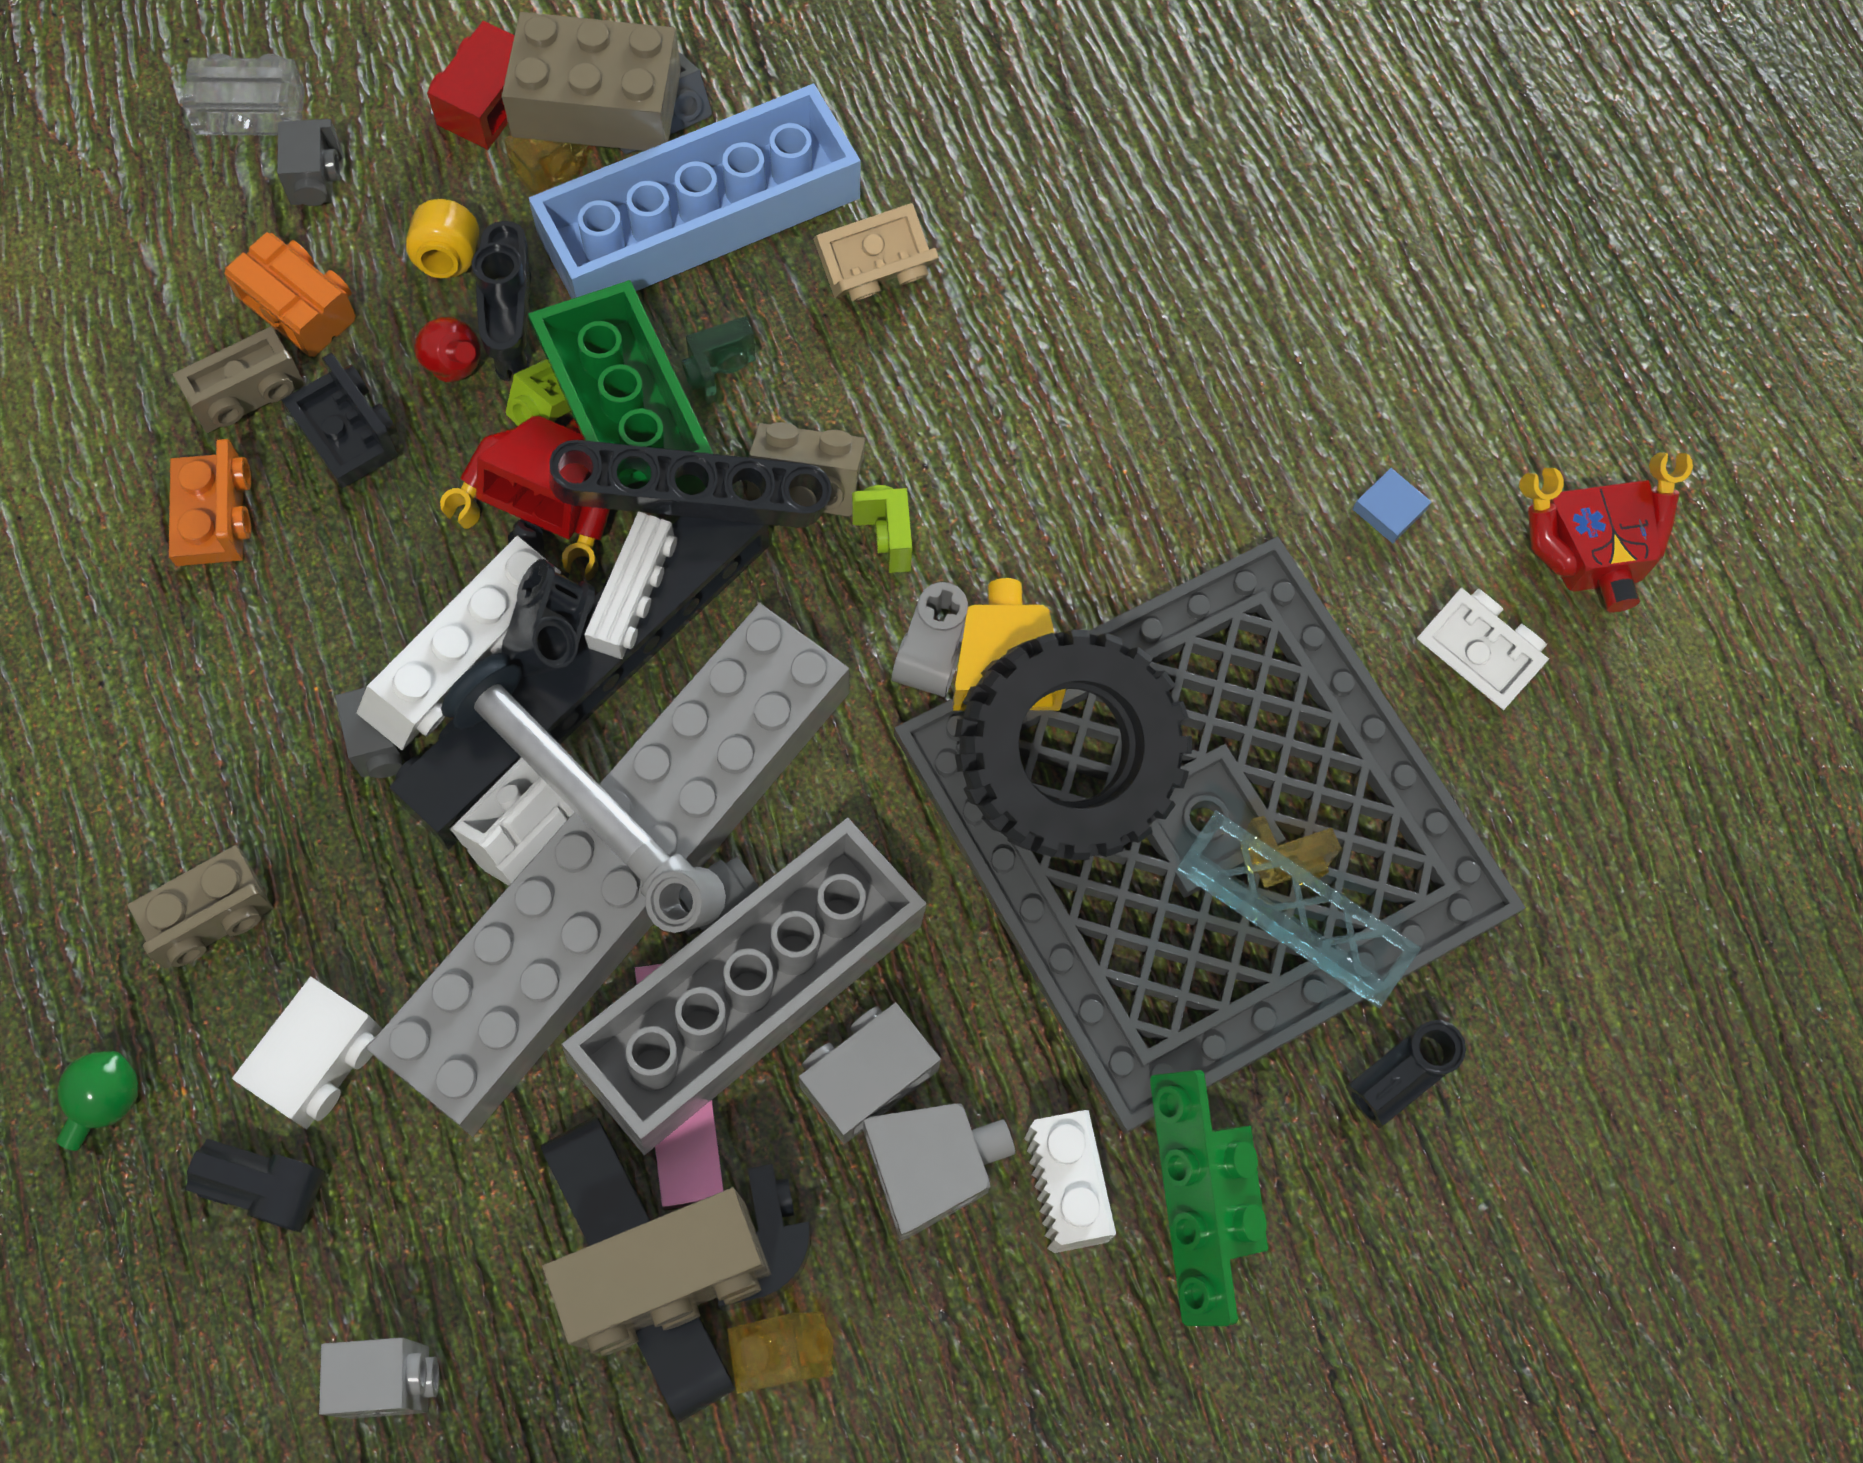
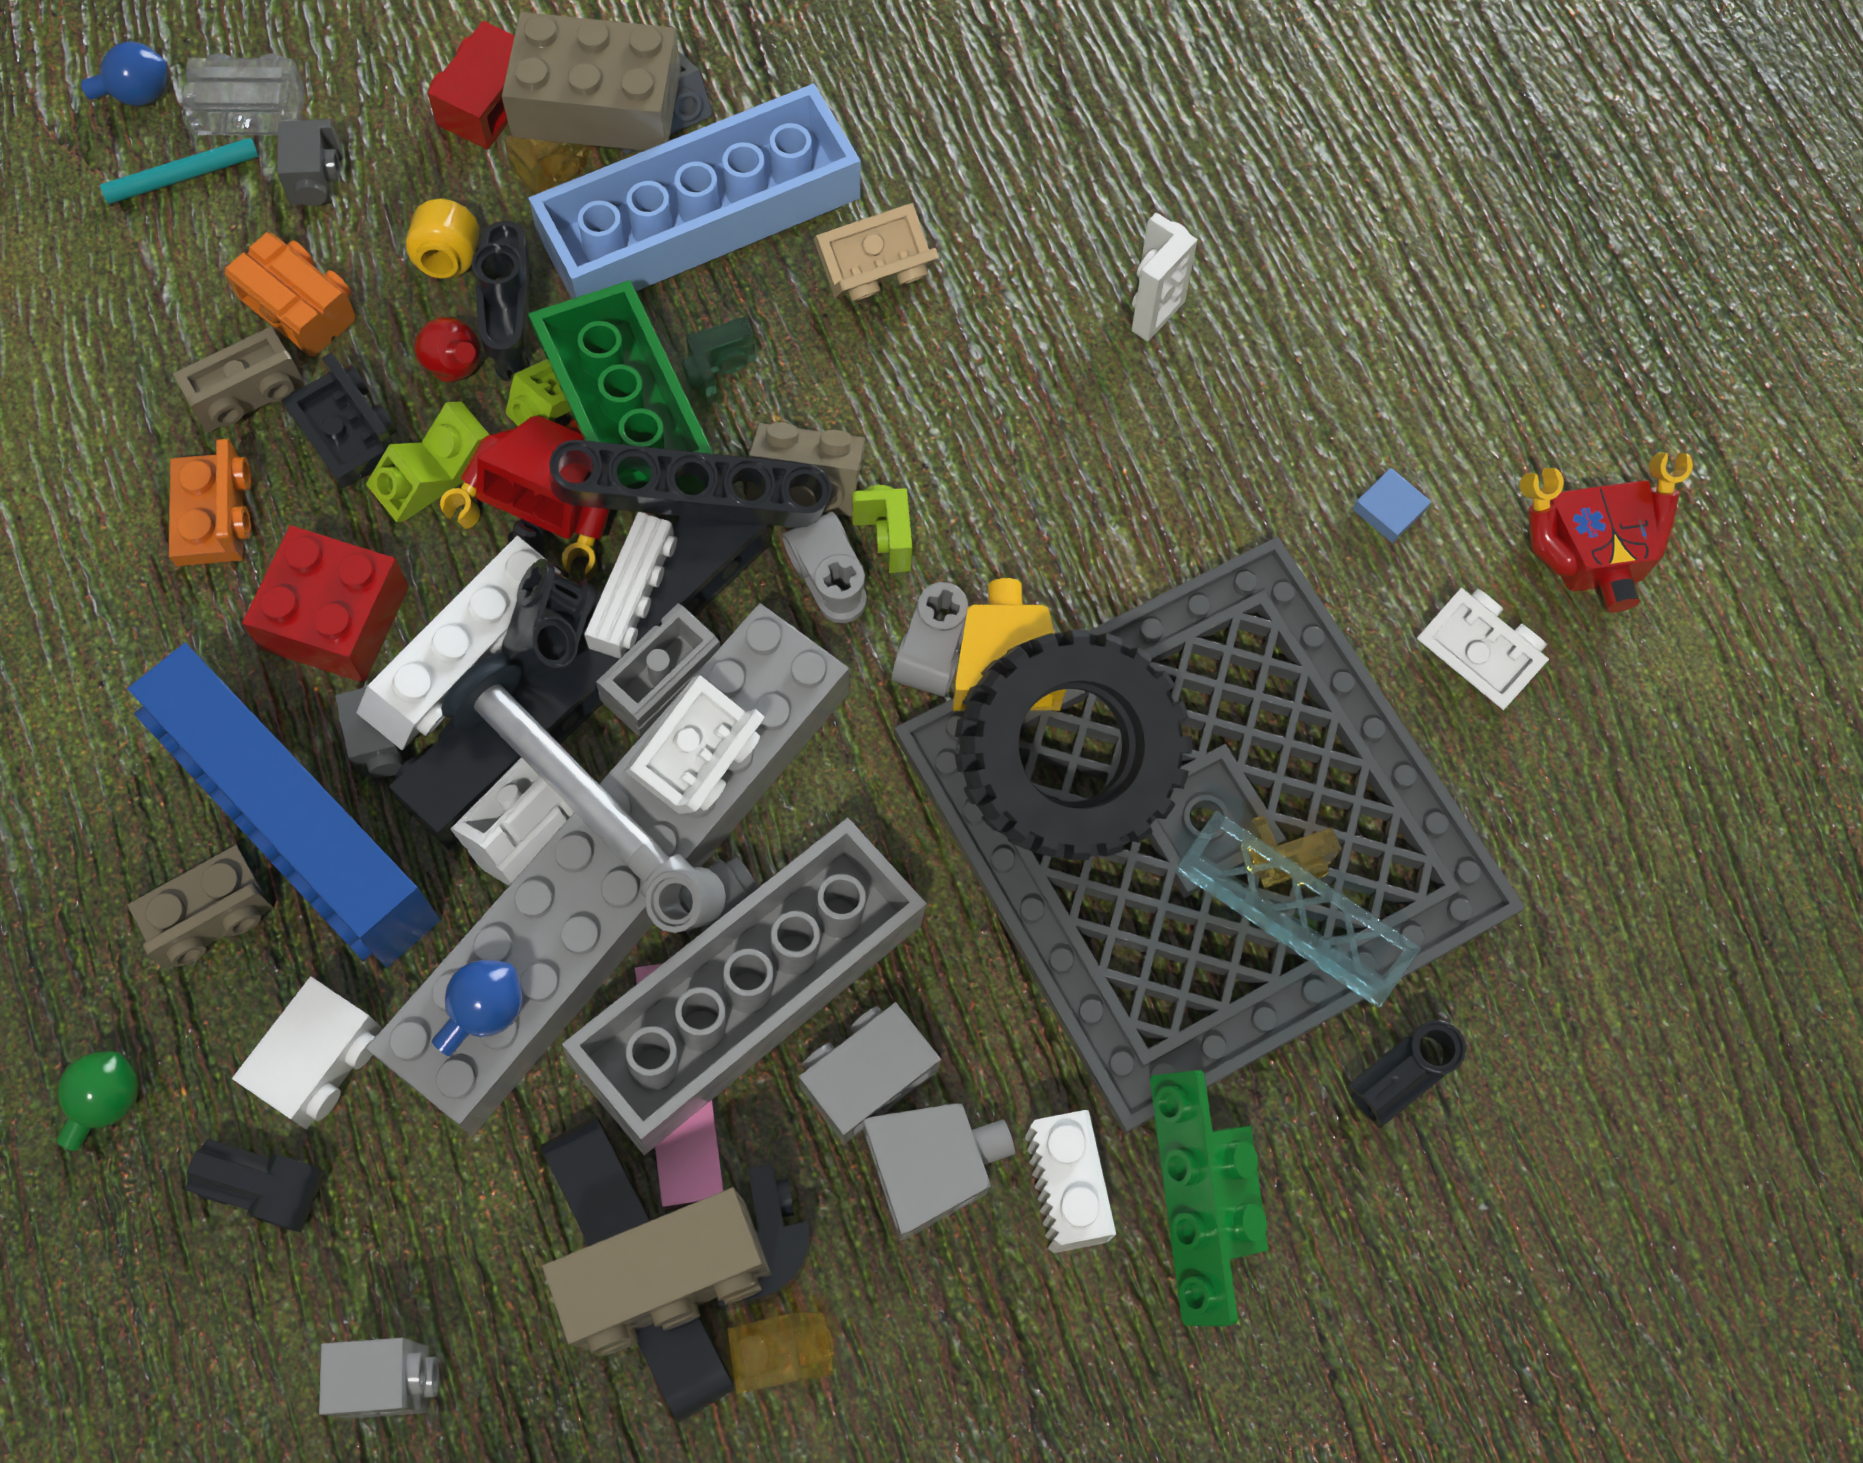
(130, 74): none -> blue piece
(179, 170): none -> teal bar
(282, 808): none -> blue brick
(326, 603): none -> red brick
(421, 472): none -> lime slope
(480, 1002): none -> blue piece
(657, 669): none -> light grey brick
(695, 747): none -> white bracket
(826, 563): none -> light grey piece
(1162, 275): none -> white bracket

